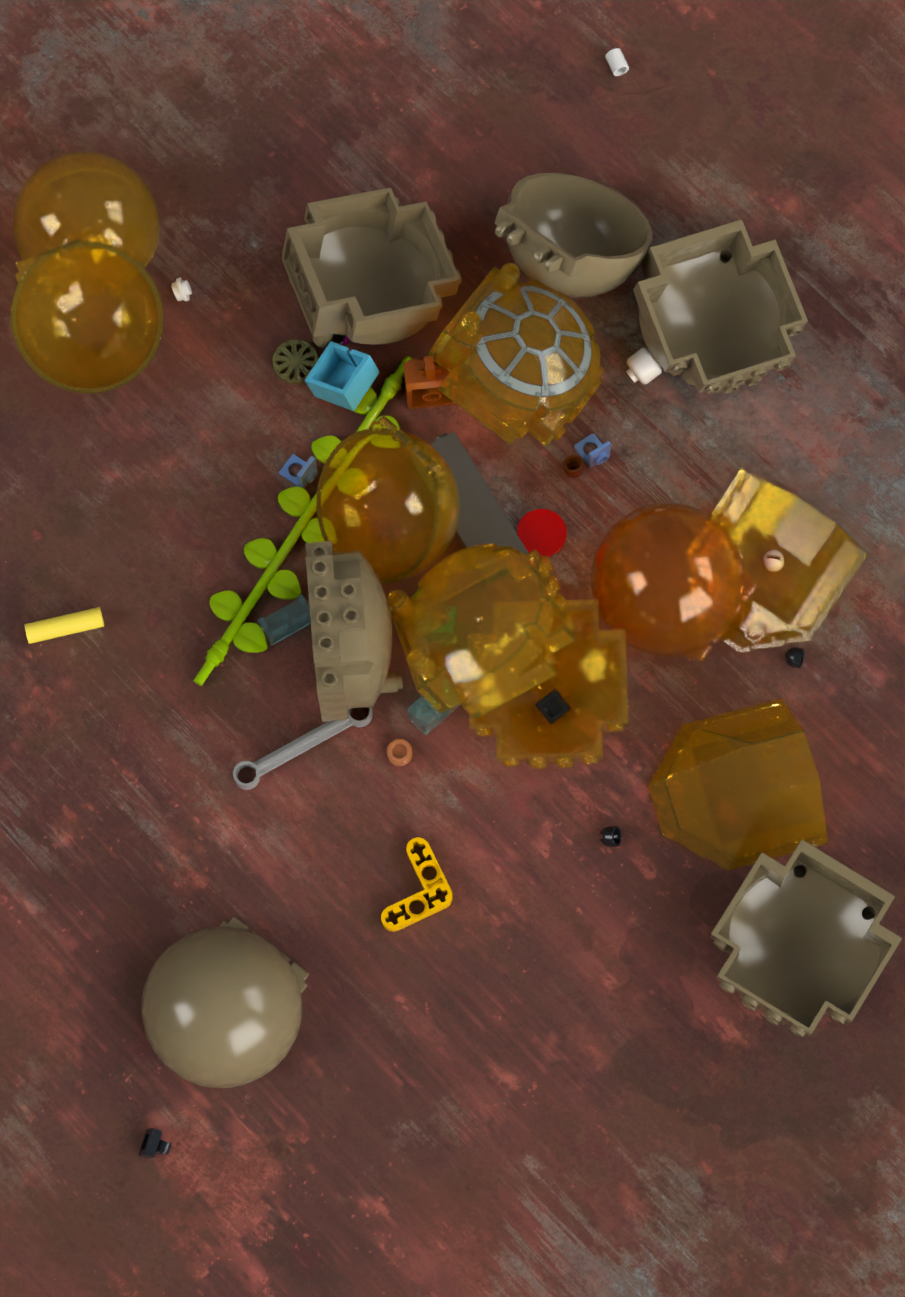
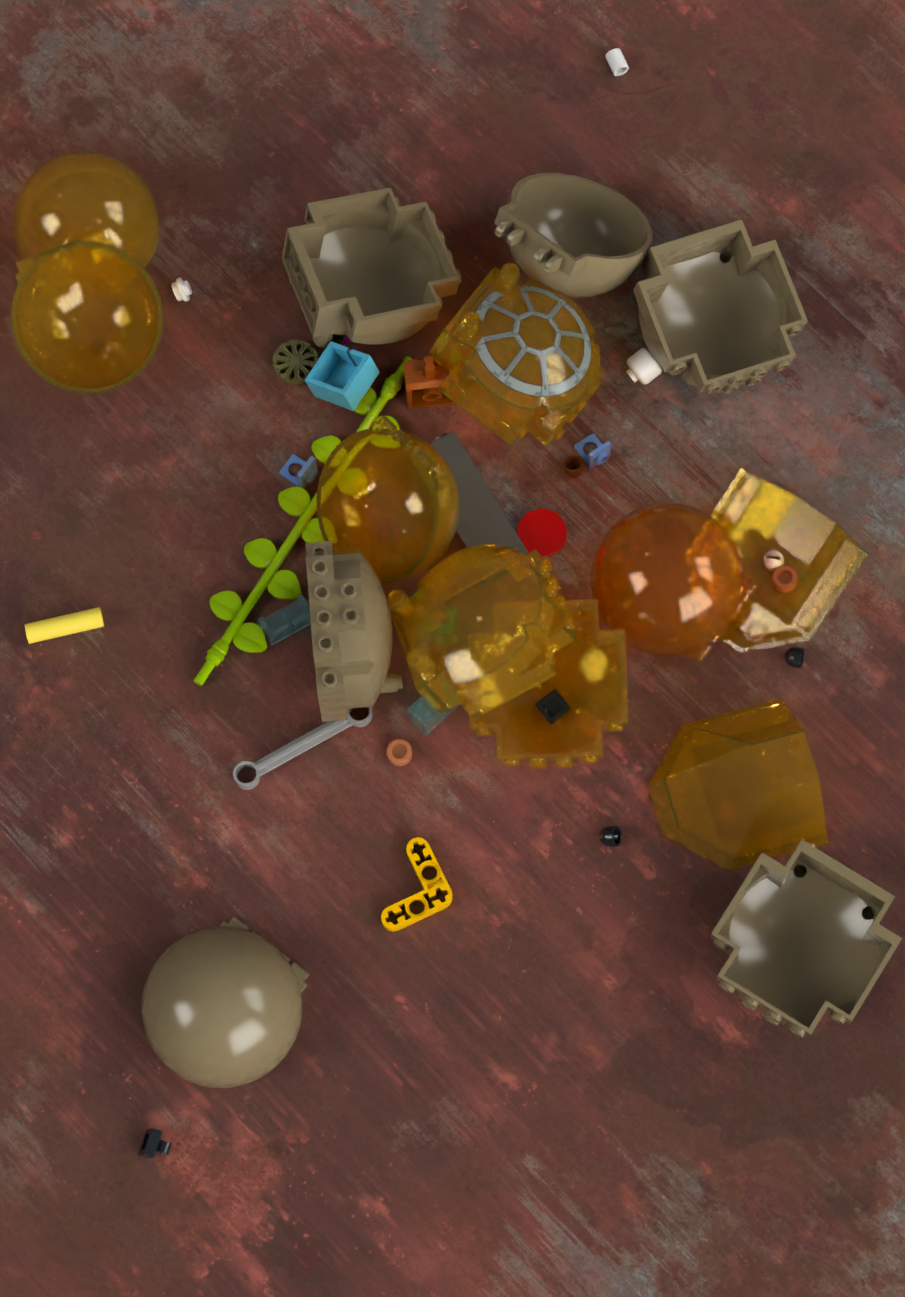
(785, 578): none -> nougat tile

